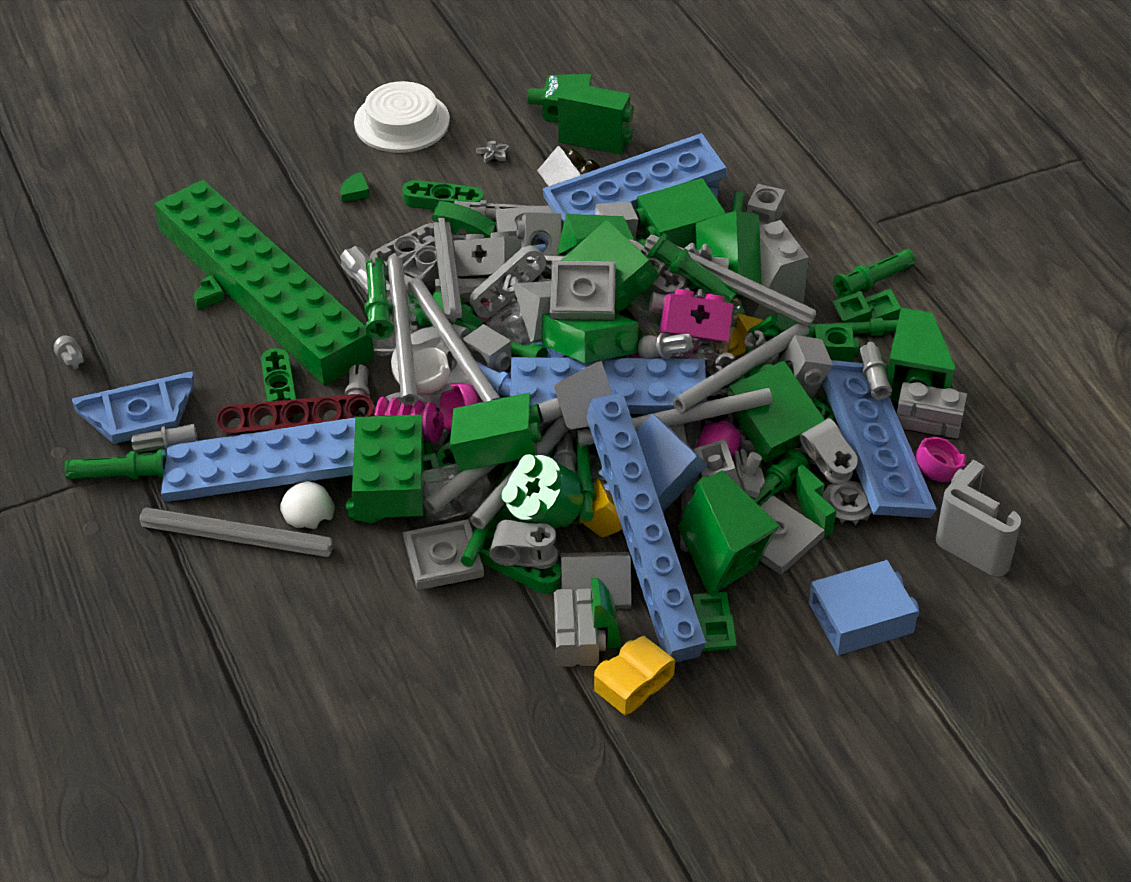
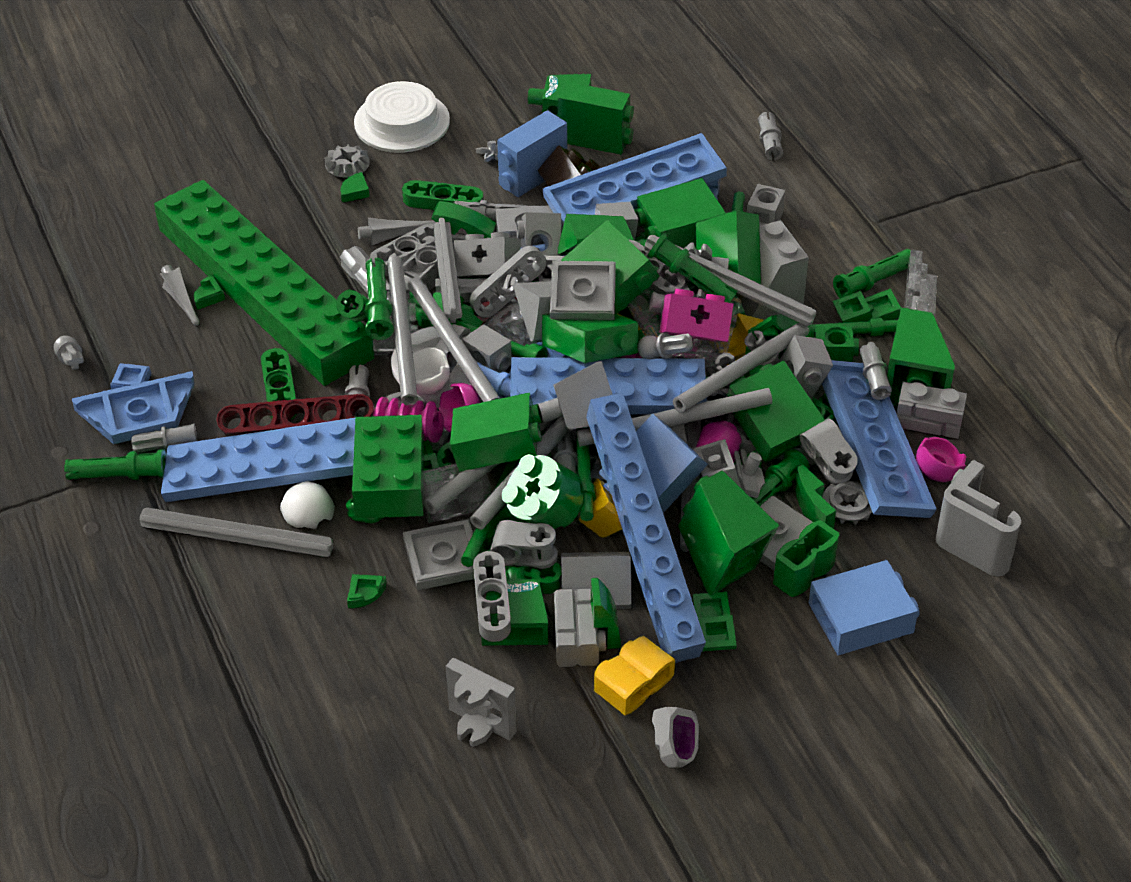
(129, 375): none -> medium blue tile
(176, 288): none -> light grey piece
(340, 167): none -> light grey gear
(358, 300): none -> green pin
(365, 589): none -> green tile
(382, 229): none -> light grey piece
(475, 712): none -> light grey piece
(486, 607): none -> light grey beam
(526, 150): none -> medium blue brick
(527, 611): none -> green torso
(676, 735): none -> light grey rock
(770, 136): none -> light grey pin
(805, 558): none -> green brick
(920, 286): none -> clear bracket

